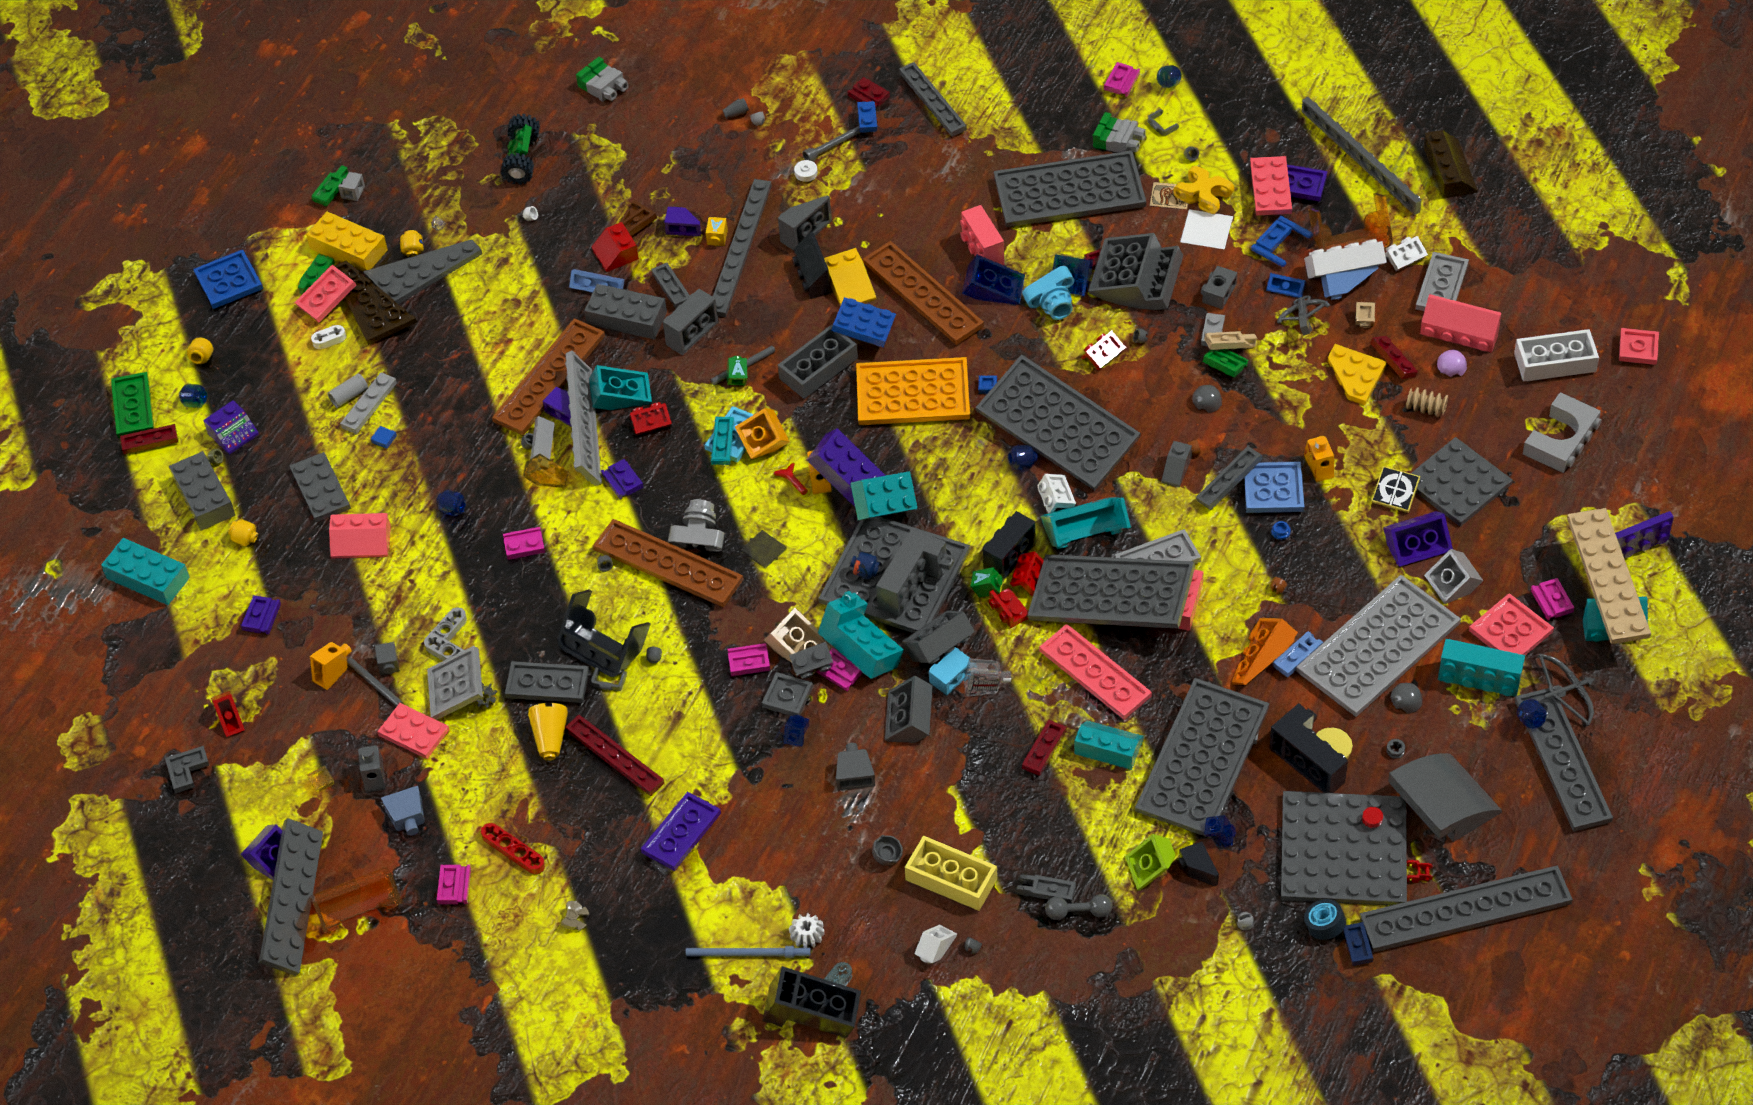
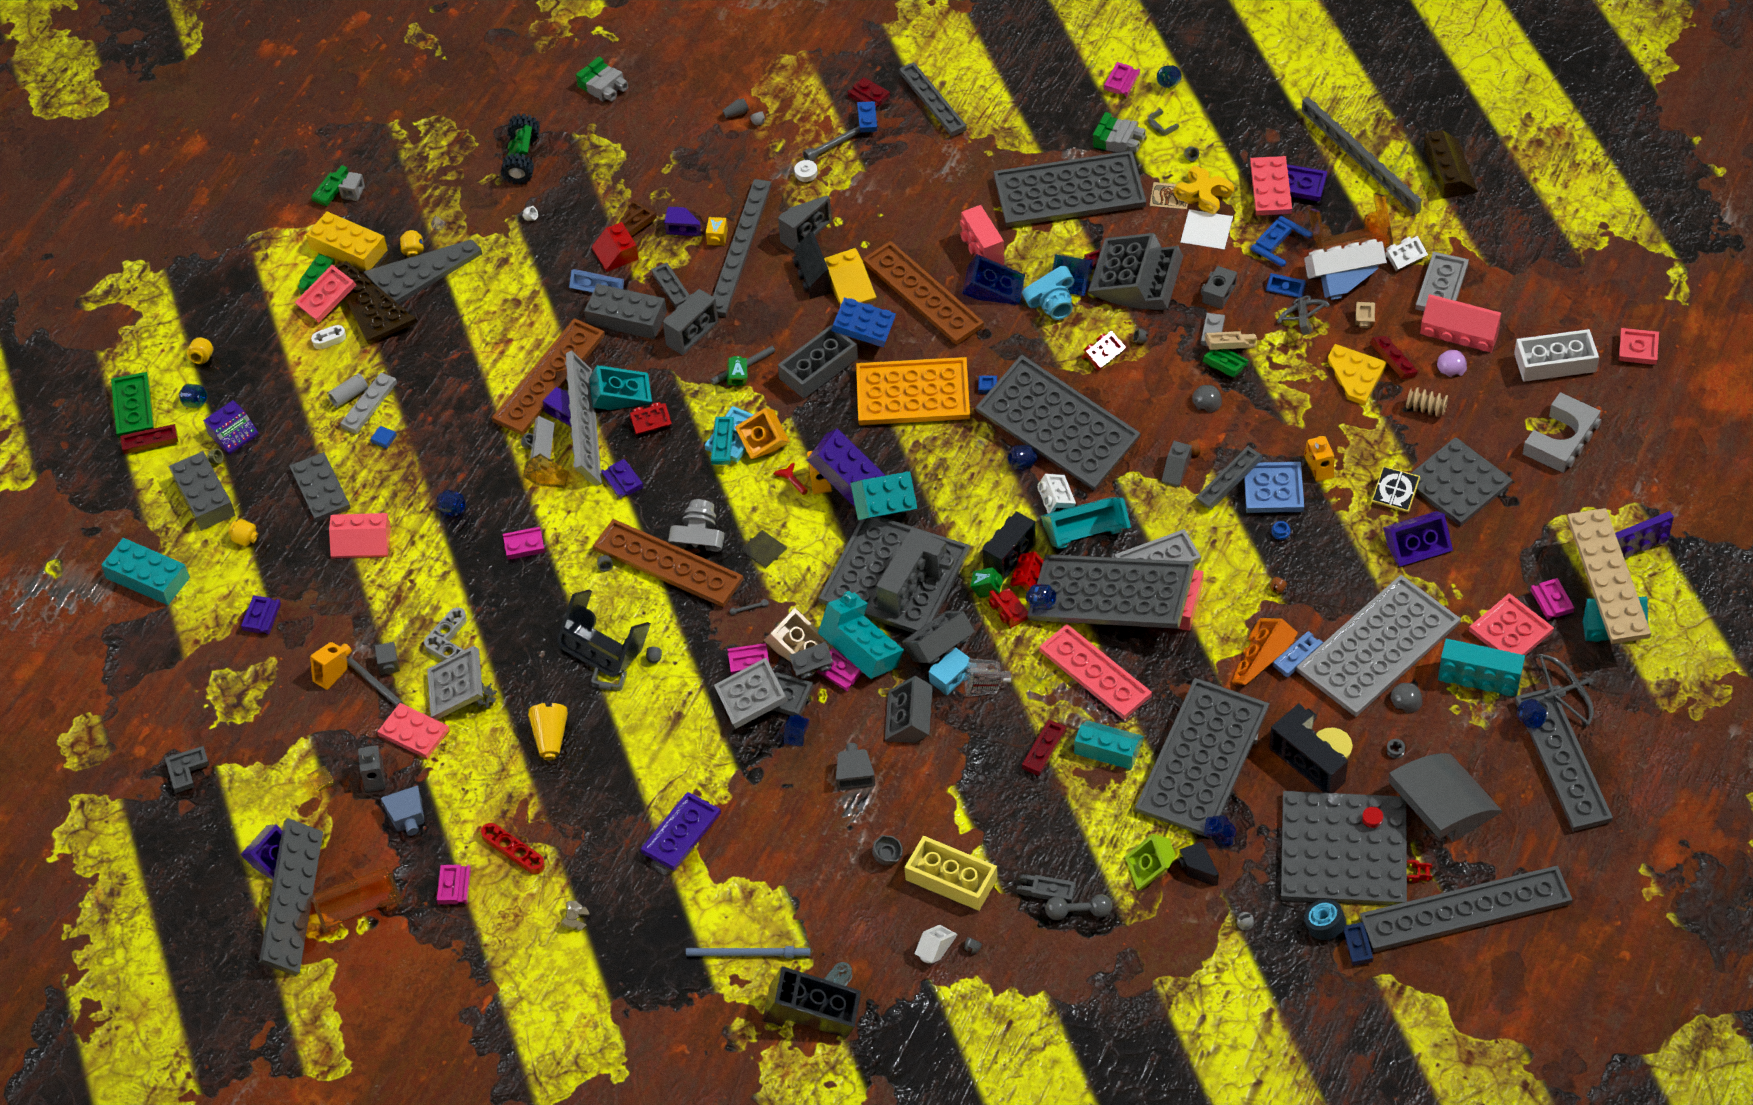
(227, 713): red slope -> none
(228, 279): blue plate -> none
(547, 682): dark grey plate -> none
(614, 755): dark red plate -> none
(750, 693): none -> light grey plate
(764, 603): none -> dark grey hinge
(806, 930): white gear -> none
(865, 565): dark blue head -> none
(1041, 596): none -> clear blue head
(1453, 576): light grey slope -> none

